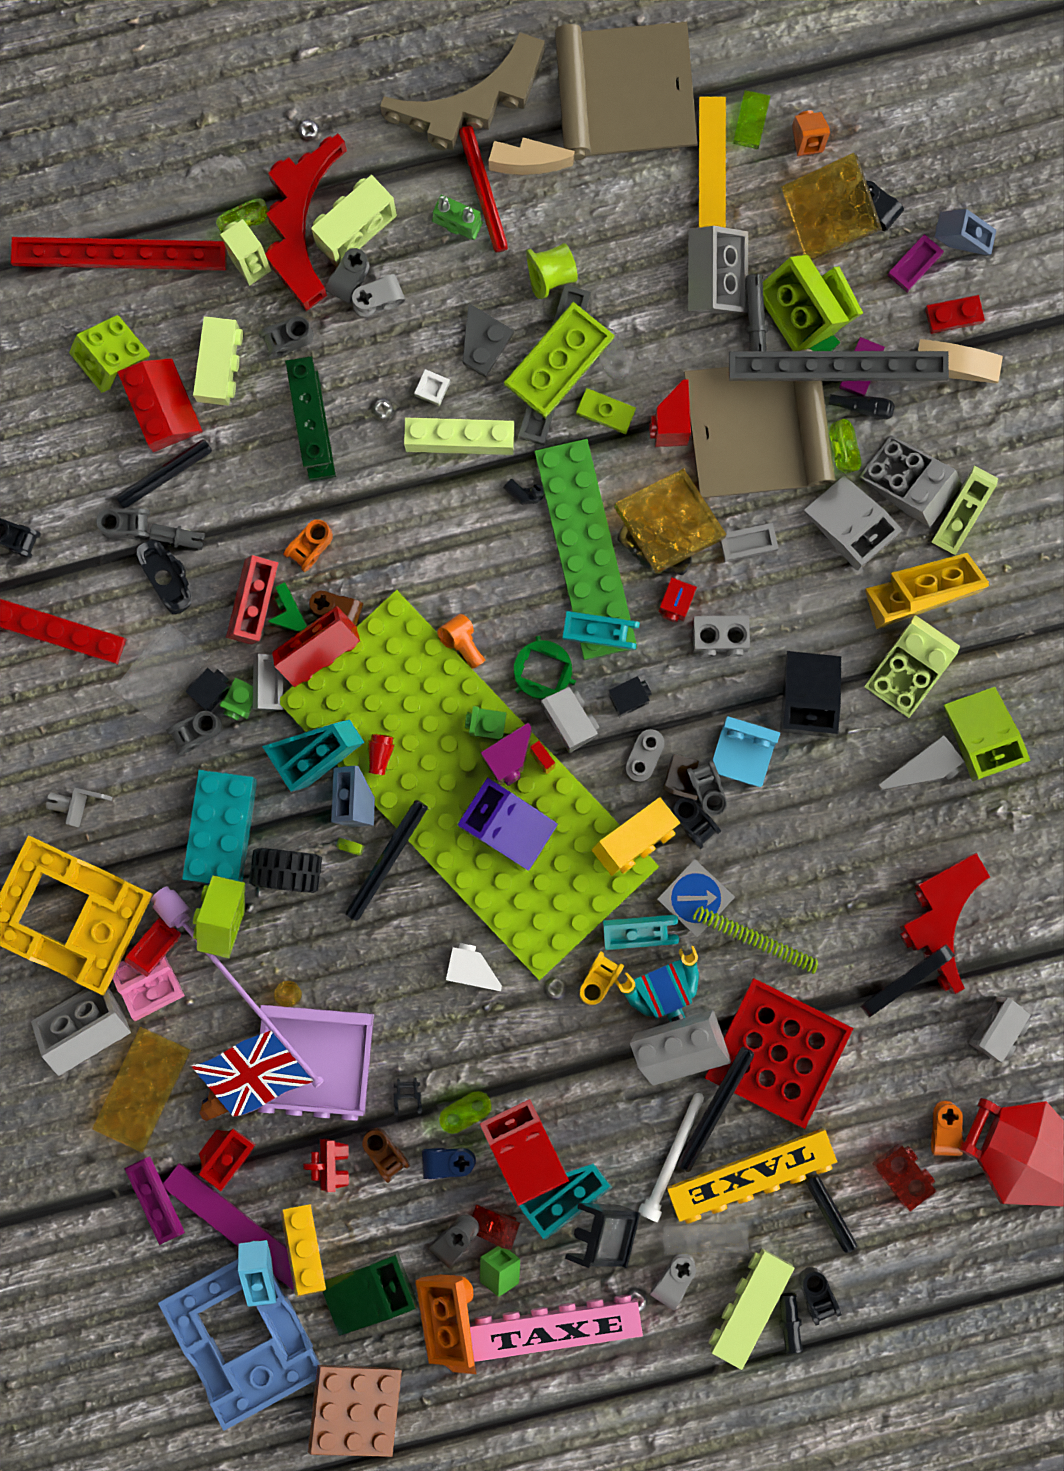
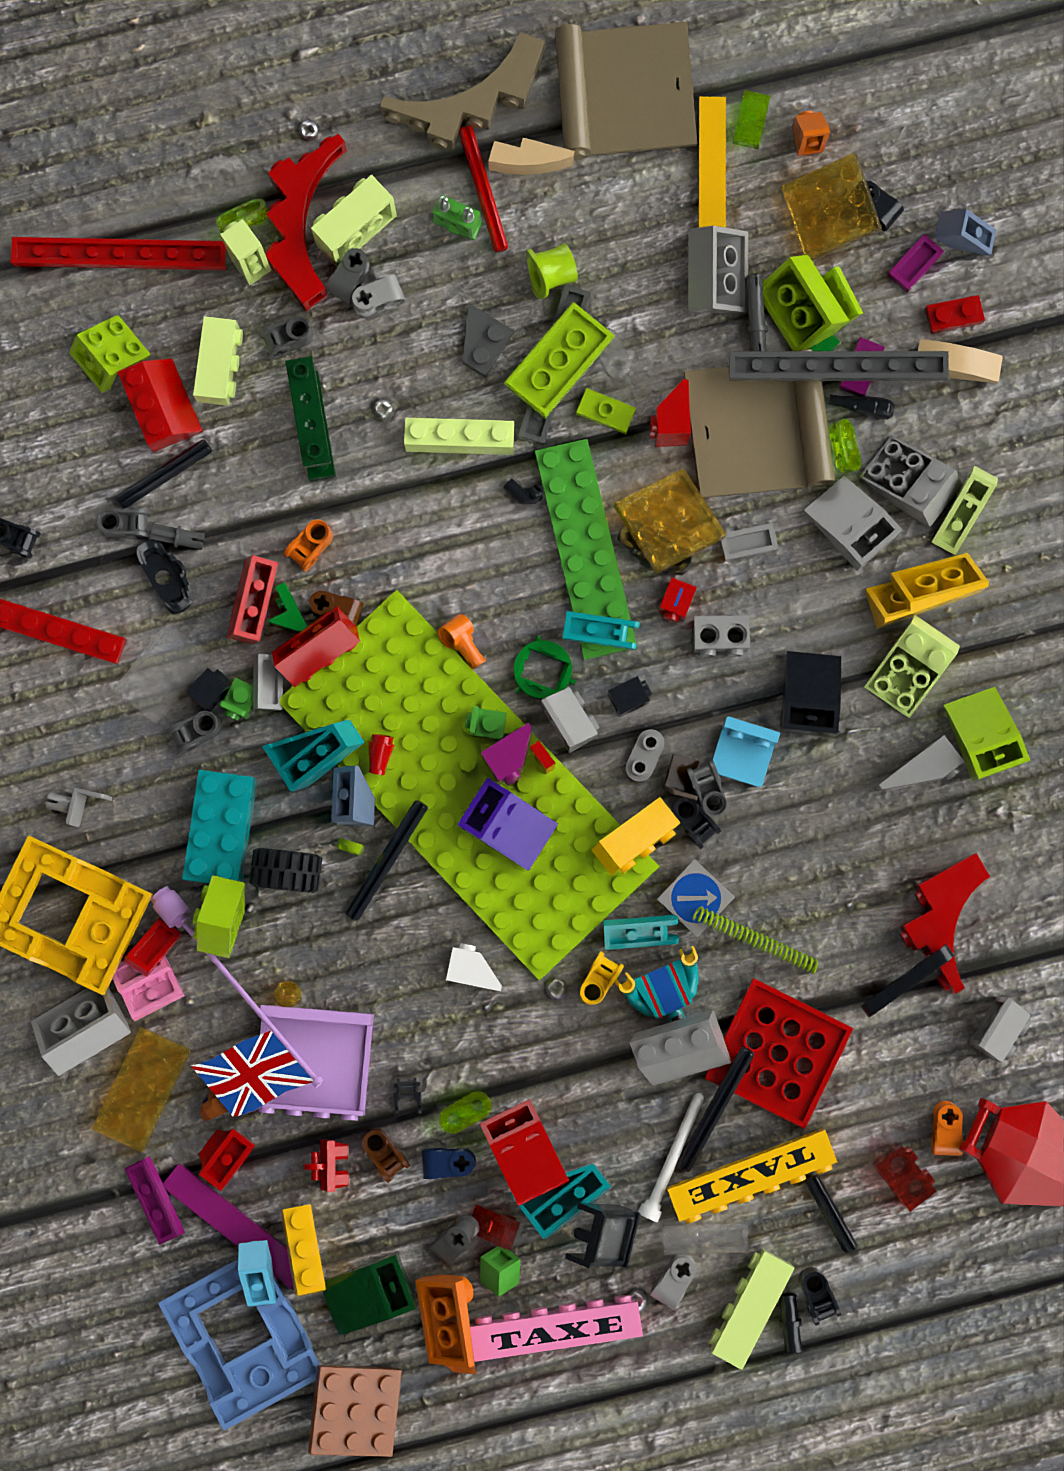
(432, 387): white plate -> none

